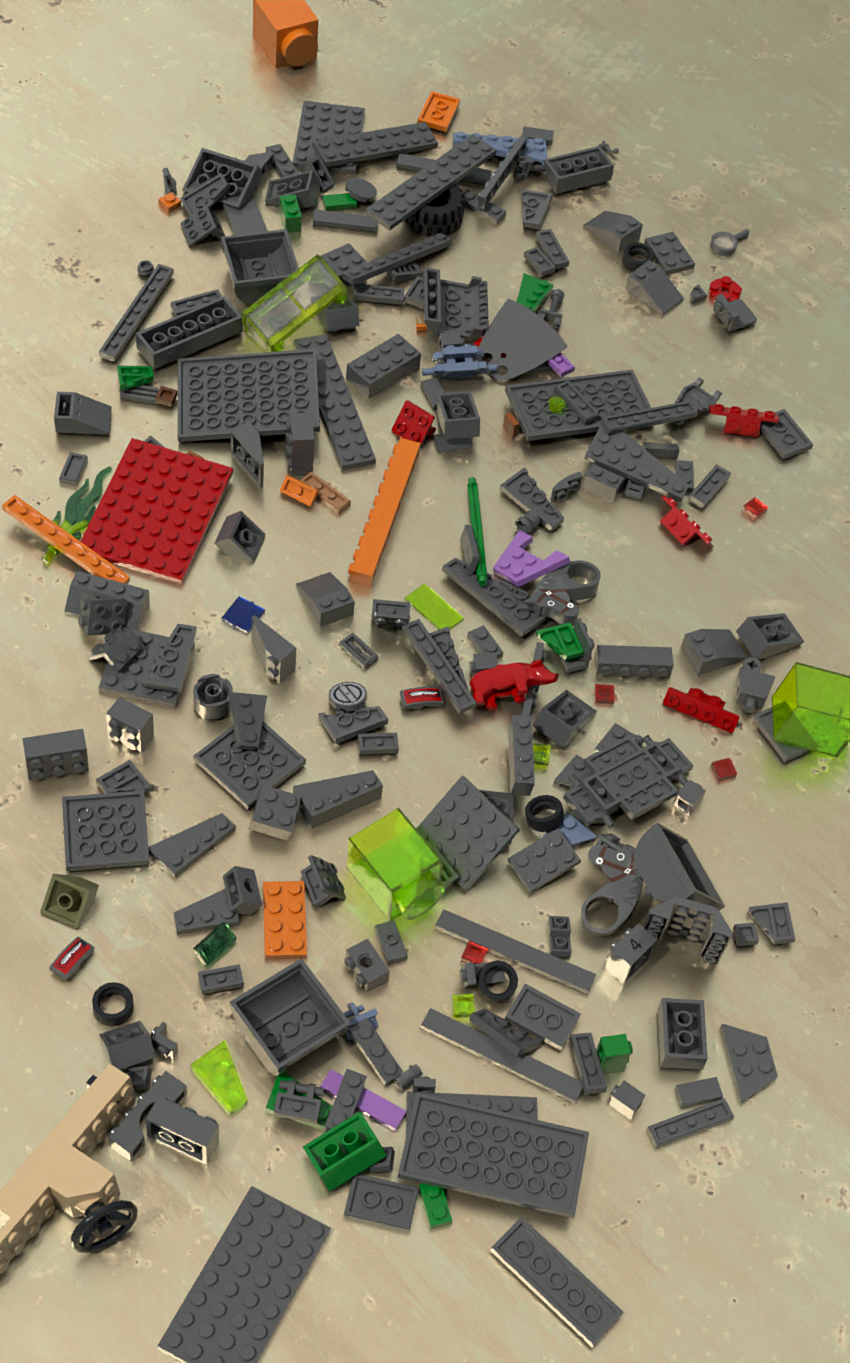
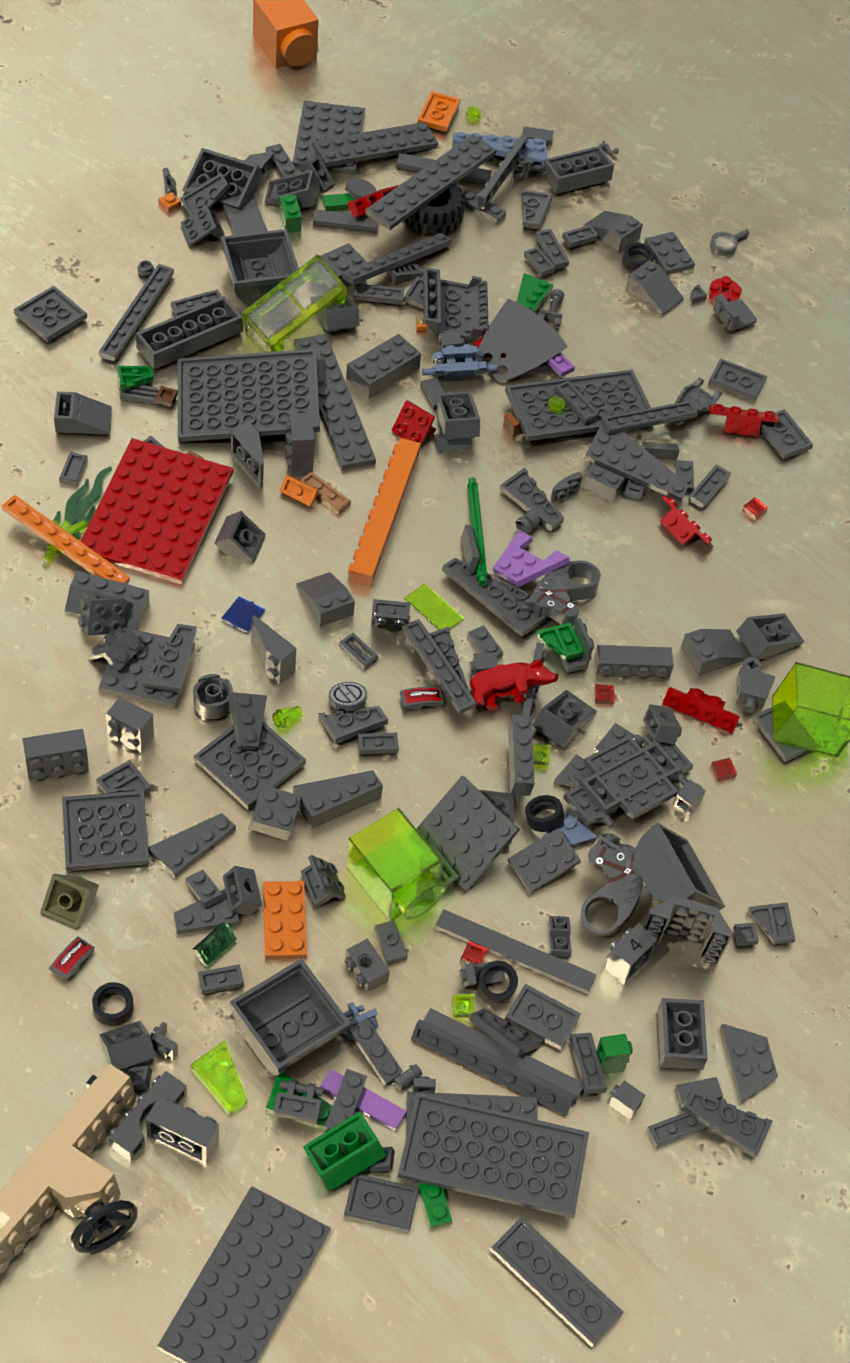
(50, 313): none -> dark grey plate
(204, 888): none -> dark grey plate
(285, 716): none -> clear neon green cone
(359, 206): none -> red slope
(473, 113): none -> clear neon green plate
(492, 1067): none -> dark grey plate
(580, 236): none -> dark grey plate
(662, 724): none -> dark grey brick
(734, 1125): none -> dark grey wing
(737, 380): none -> dark grey tile

